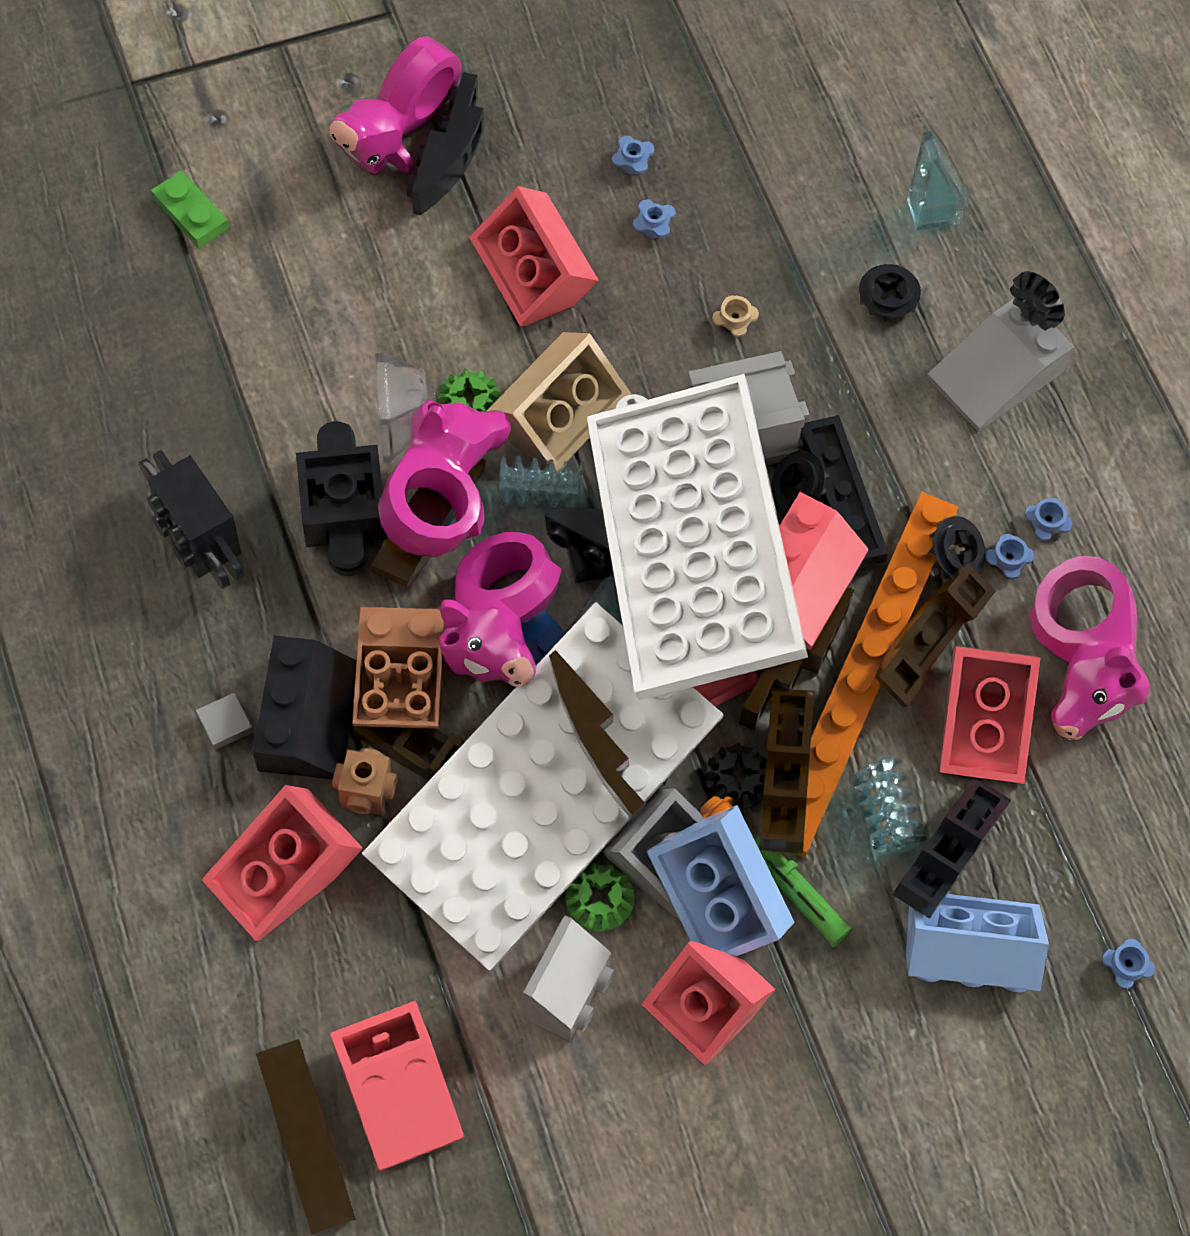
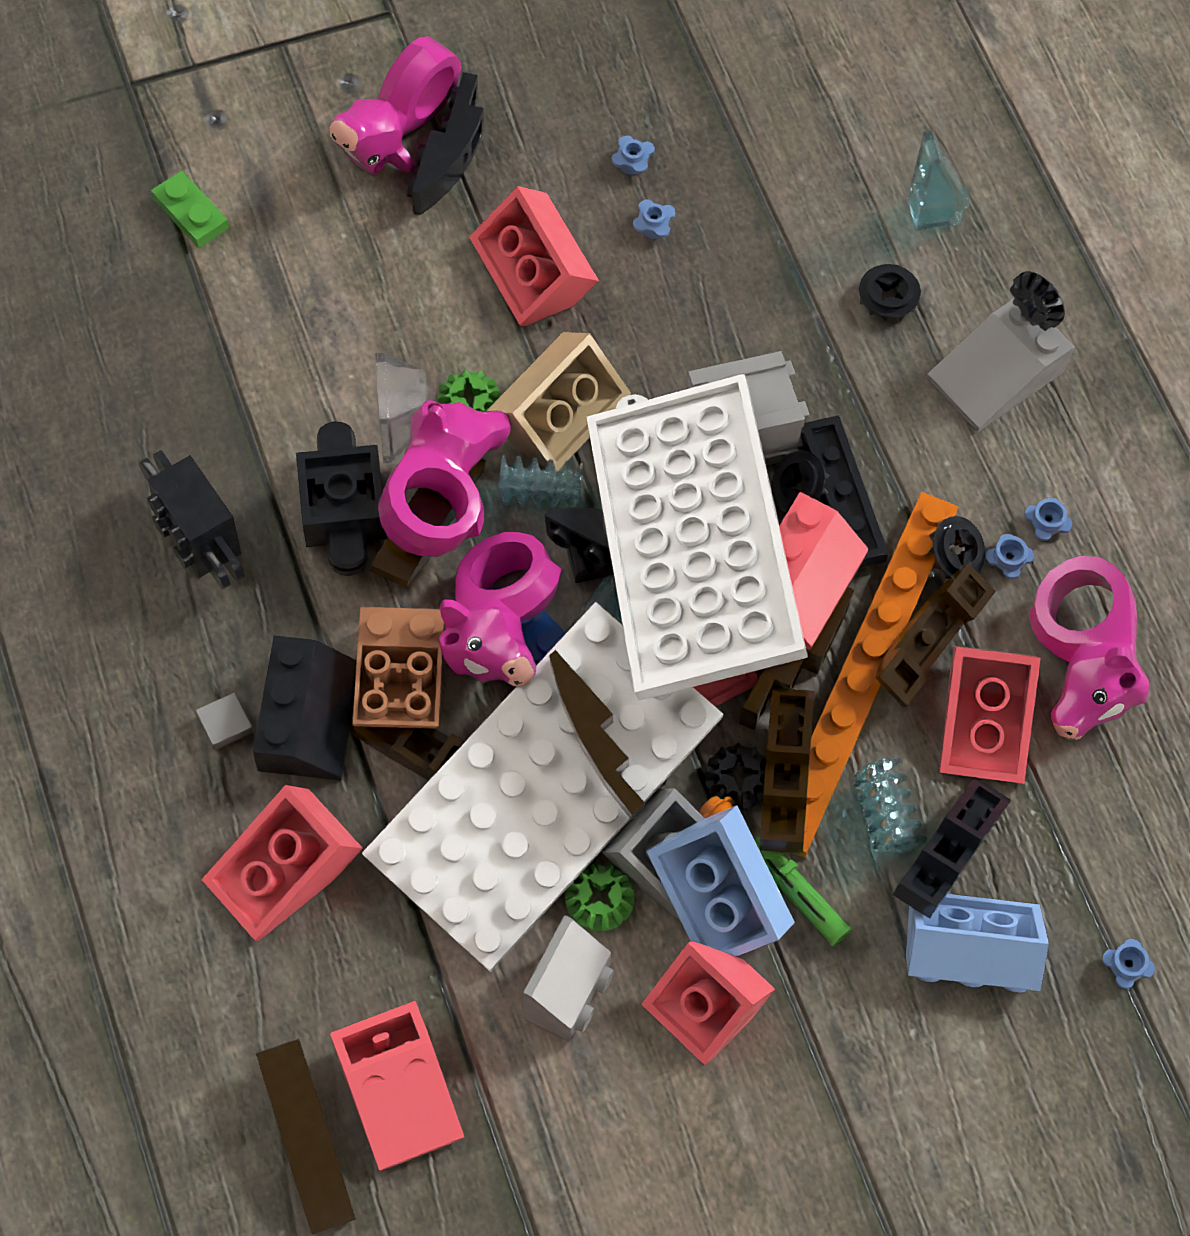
(364, 781): medium nougat brick -> none
(735, 306): tan plate -> none

